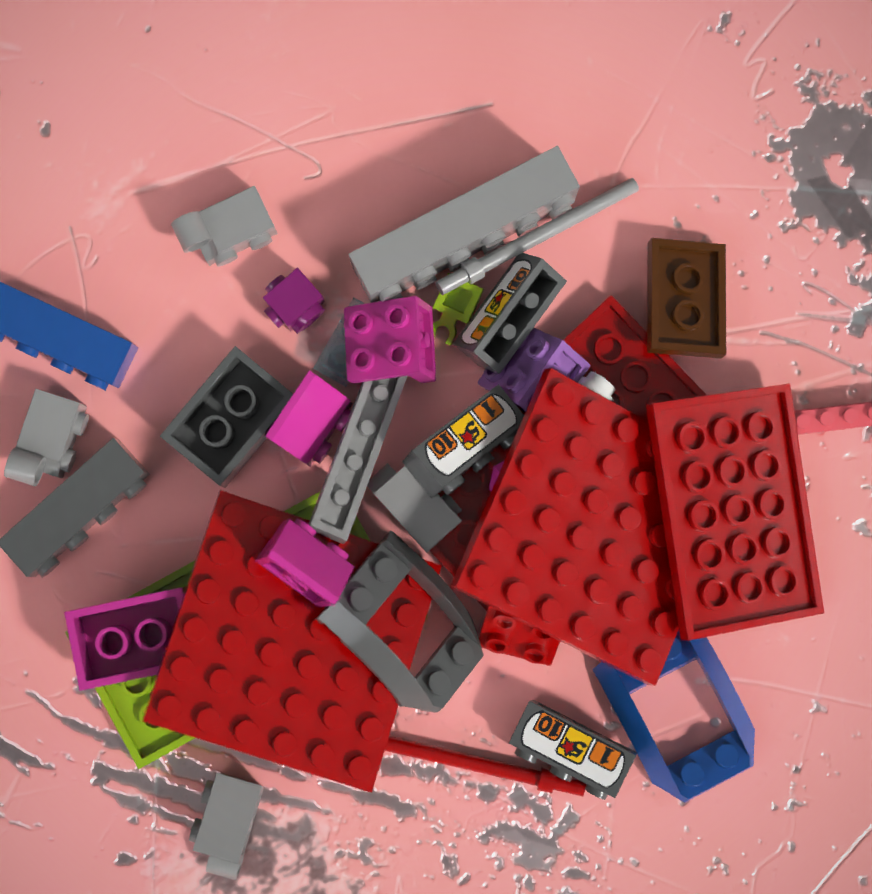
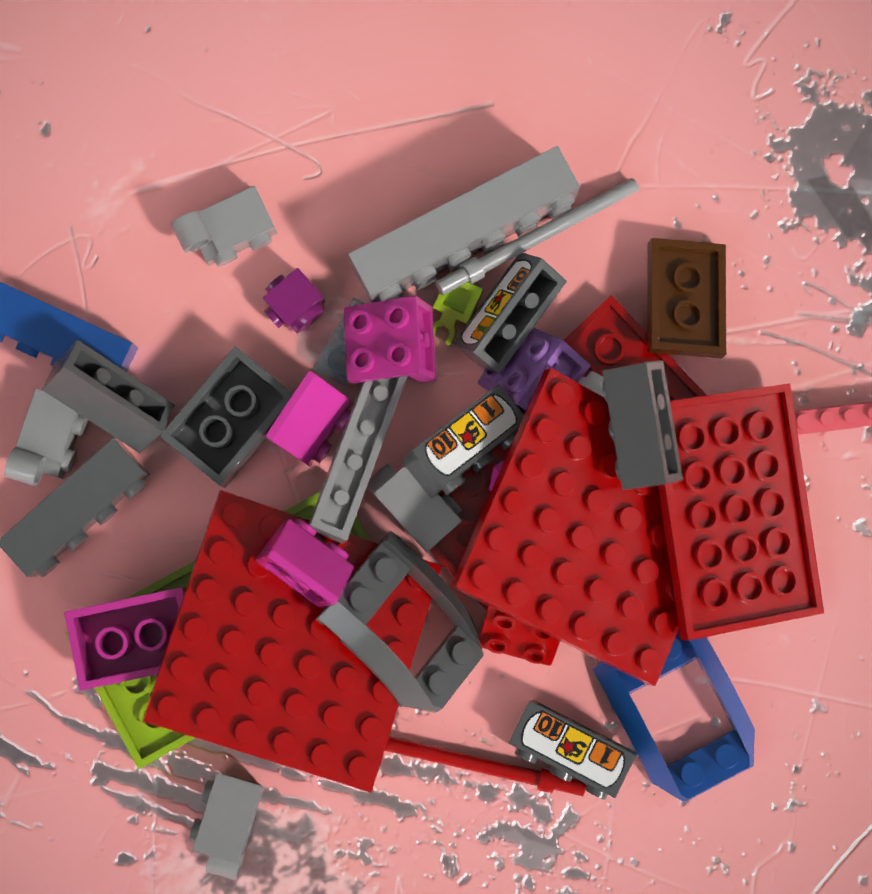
(108, 396): none -> dark grey brick
(642, 425): none -> dark grey brick

